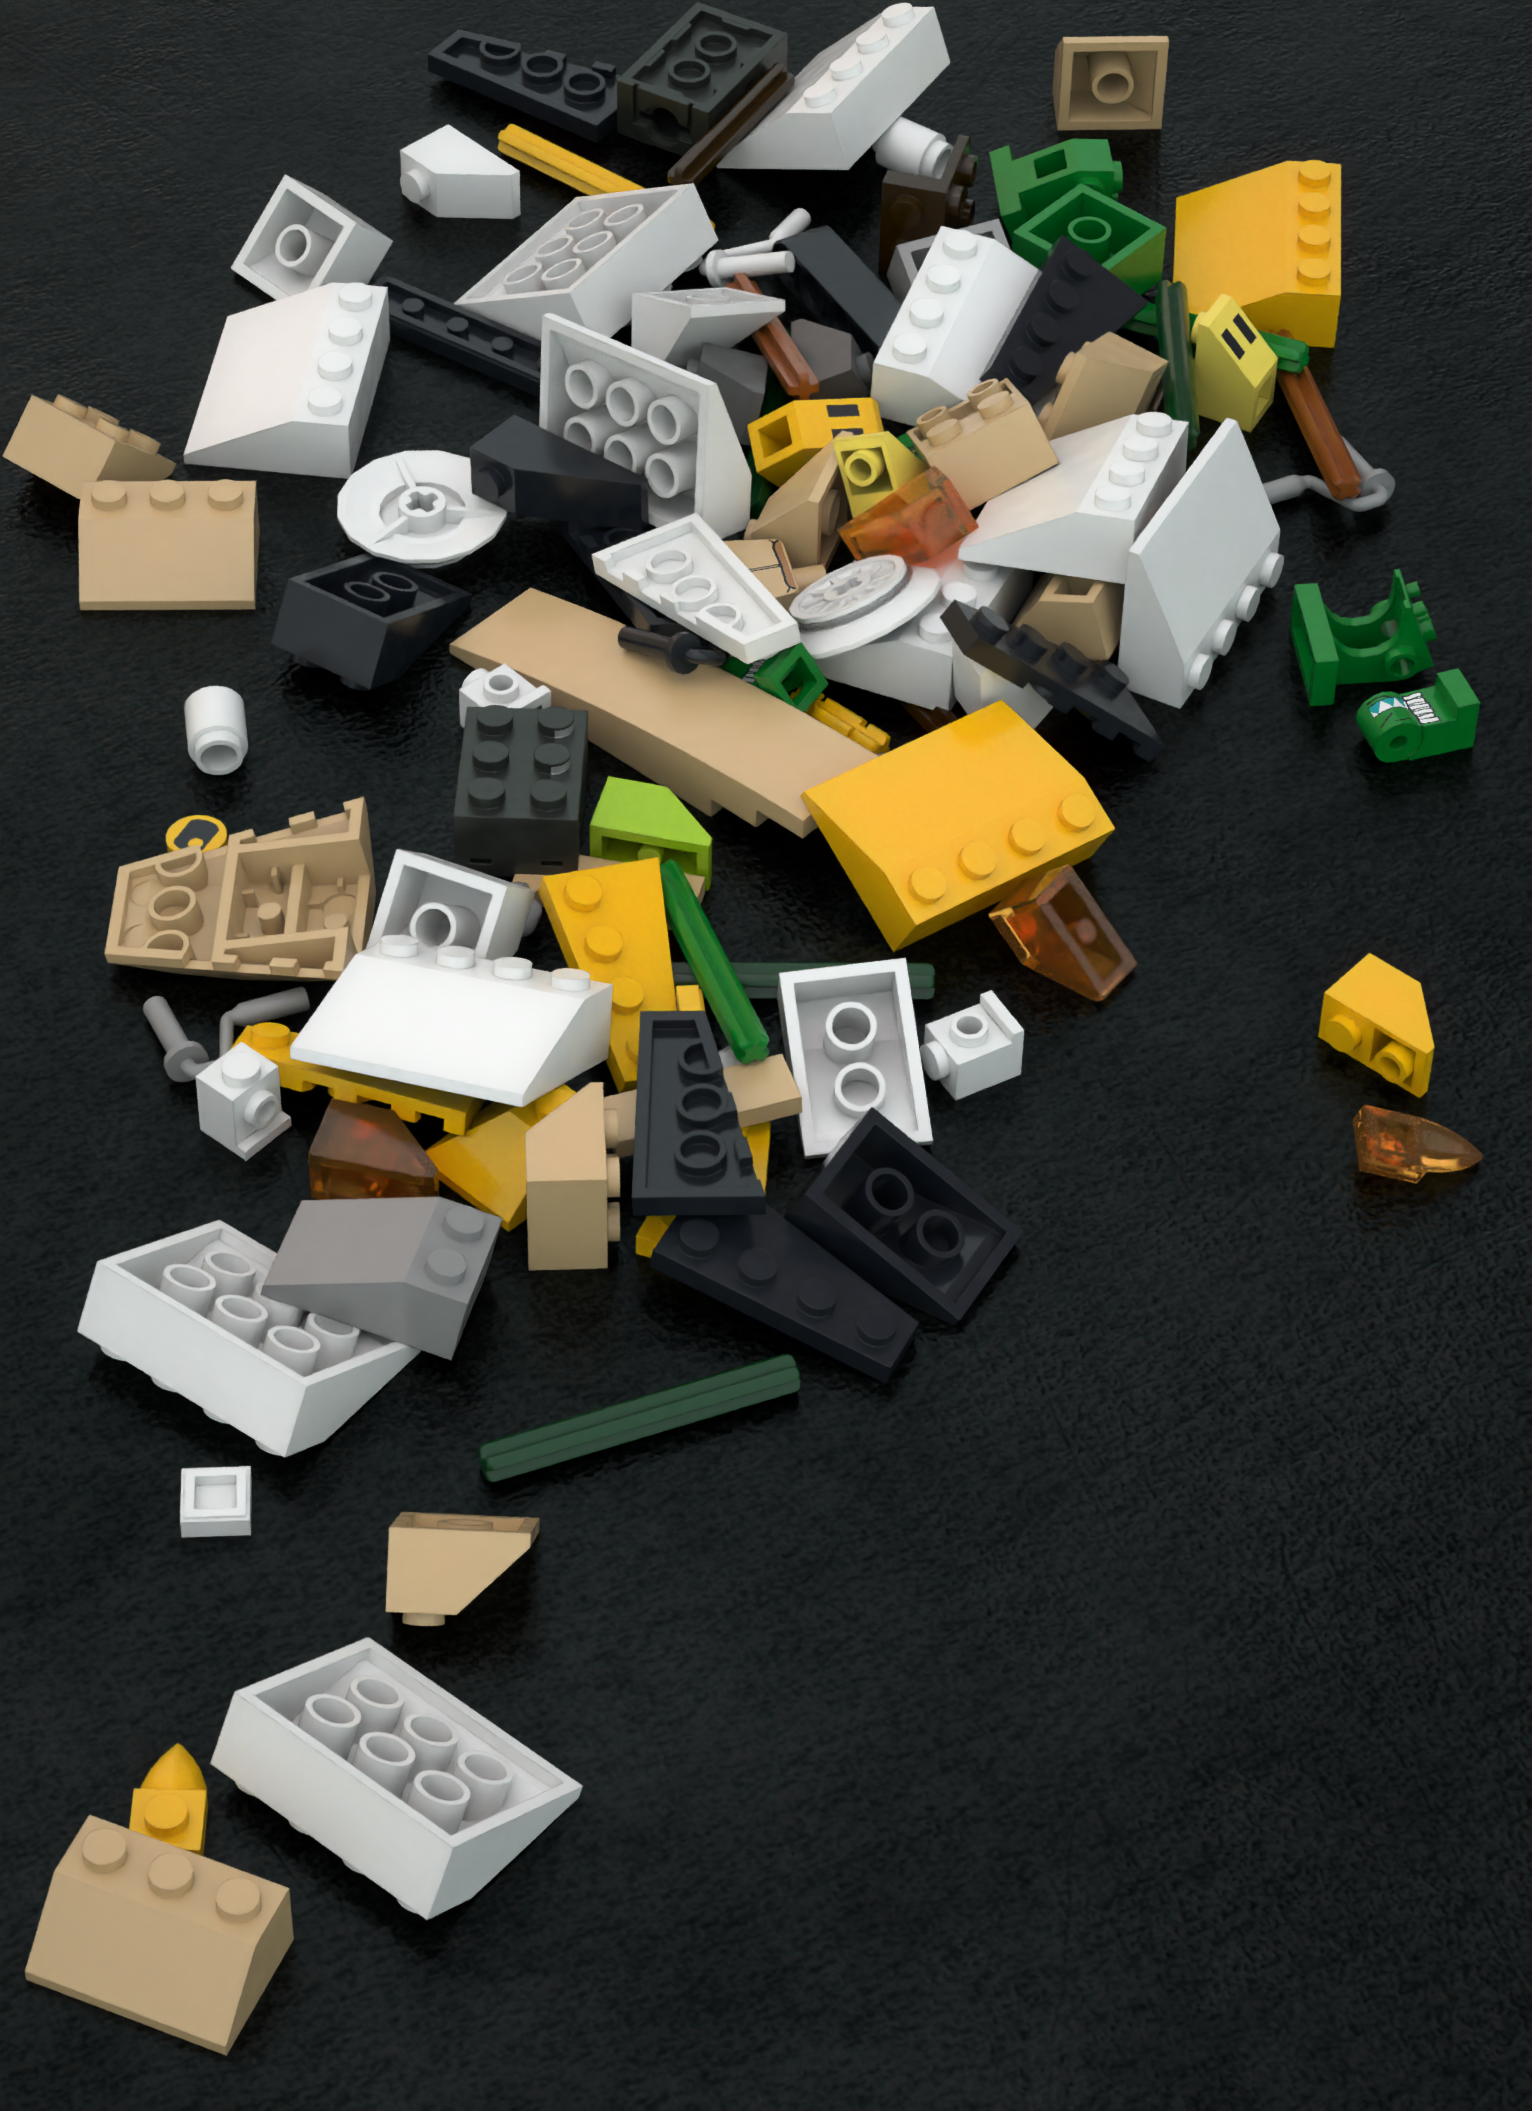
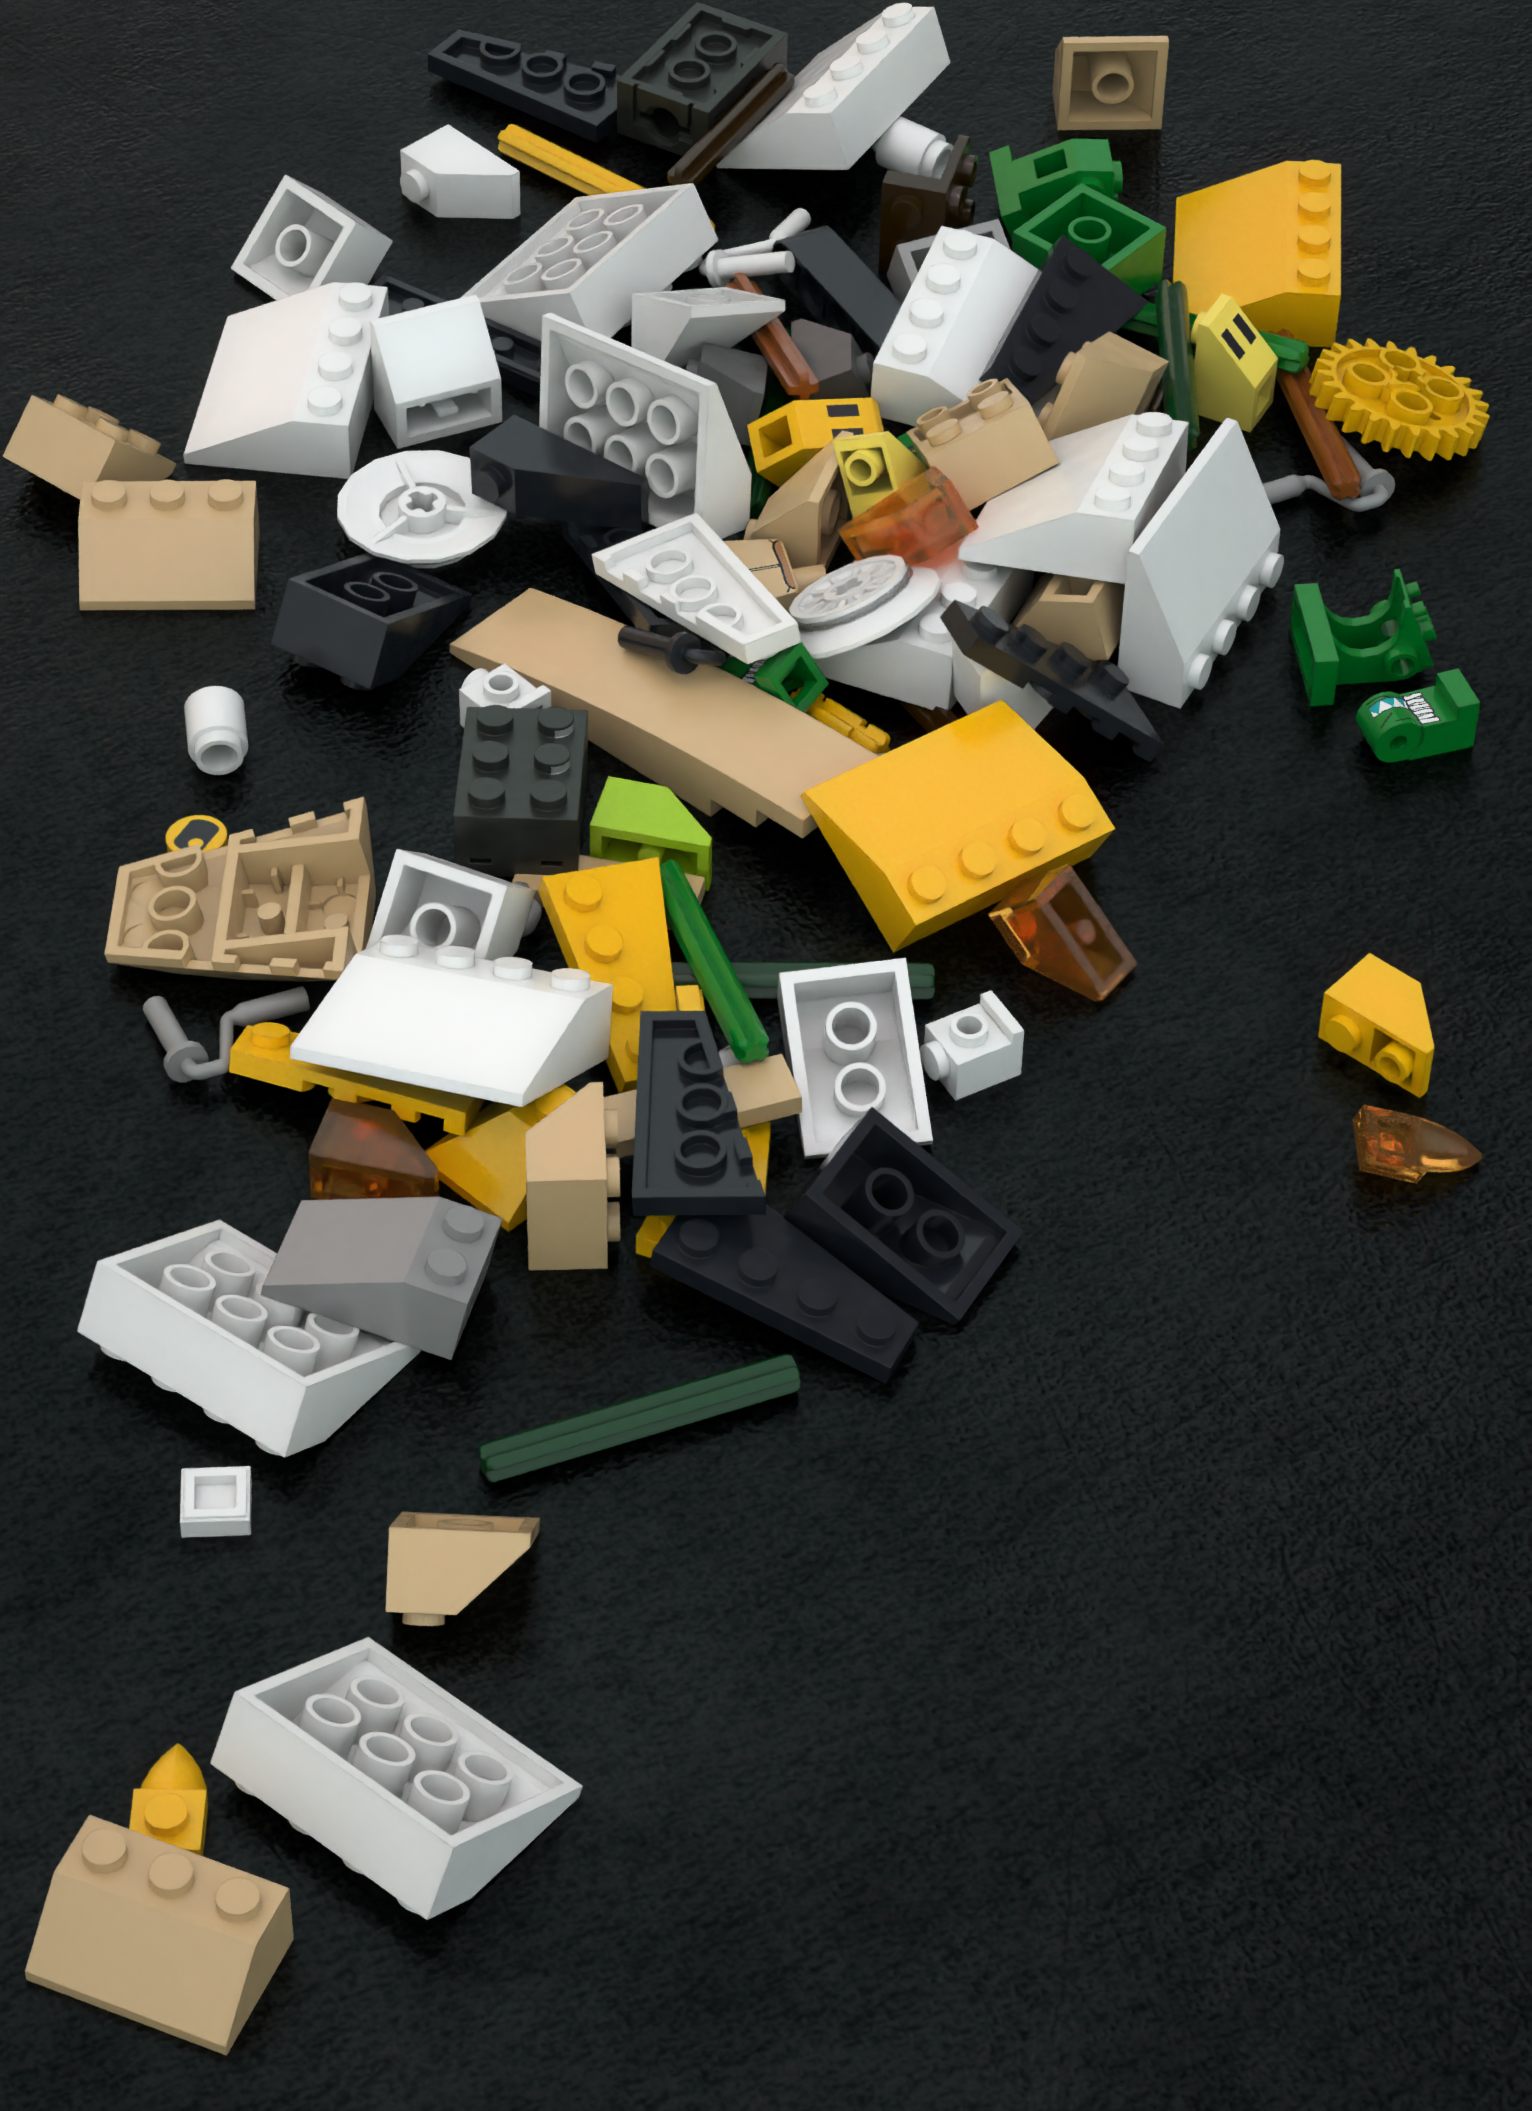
(241, 1101): white brick -> none
(435, 372): none -> white slope
(1399, 399): none -> yellow gear

